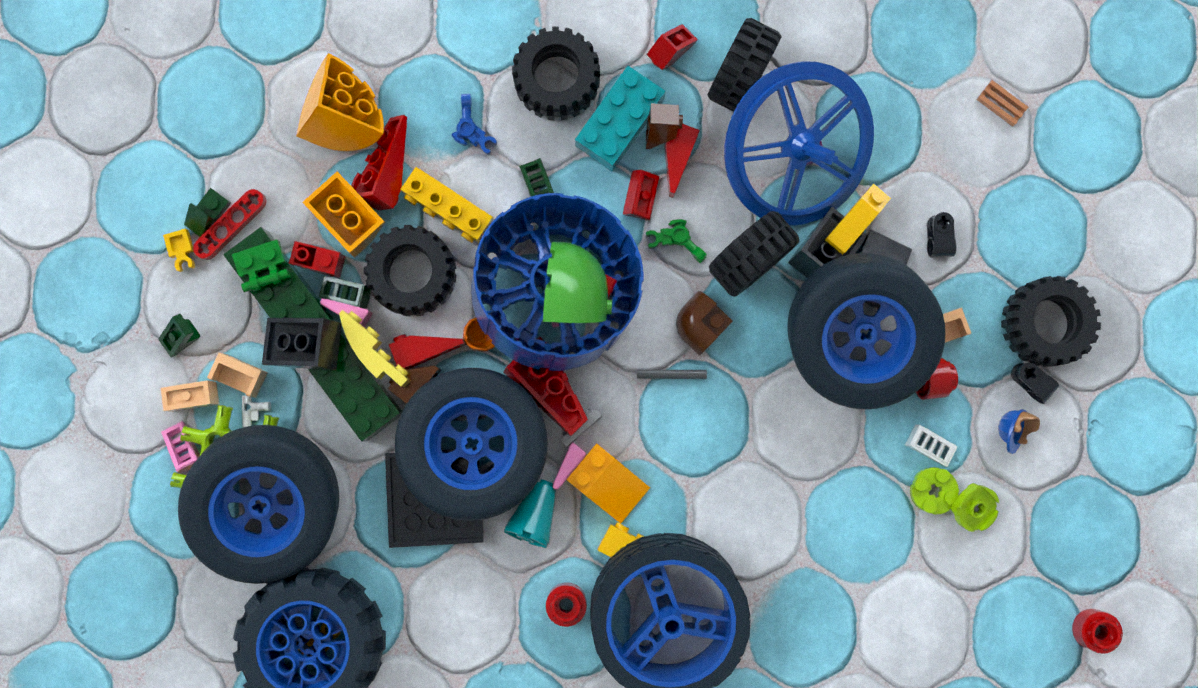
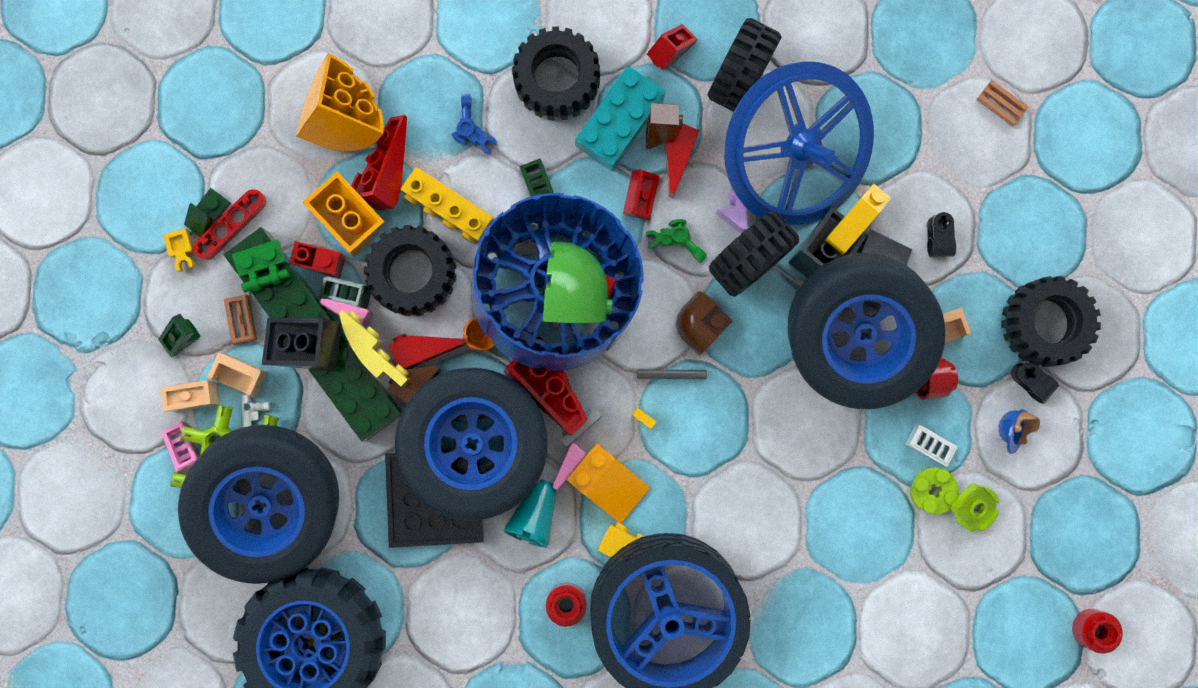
(249, 319): none -> nougat tile
(644, 418): none -> yellow tile
(736, 215): none -> lavender slope

